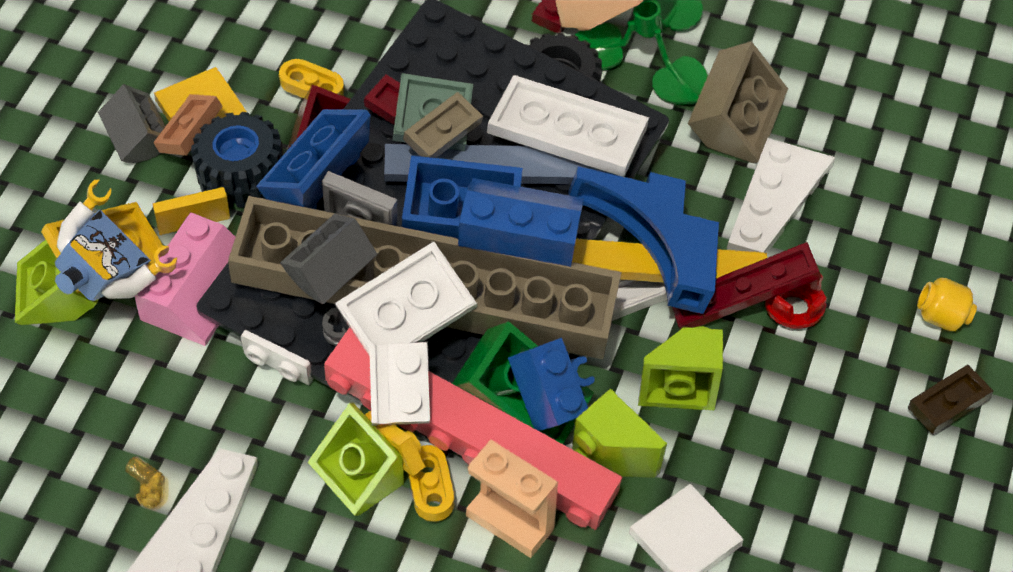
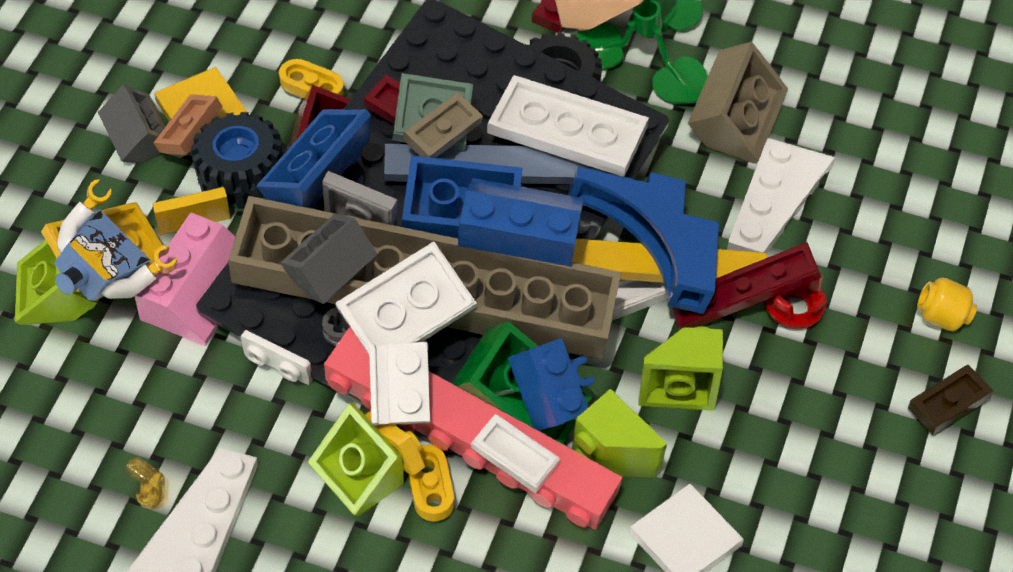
(513, 499): light nougat panel -> none
(515, 453): none -> white tile

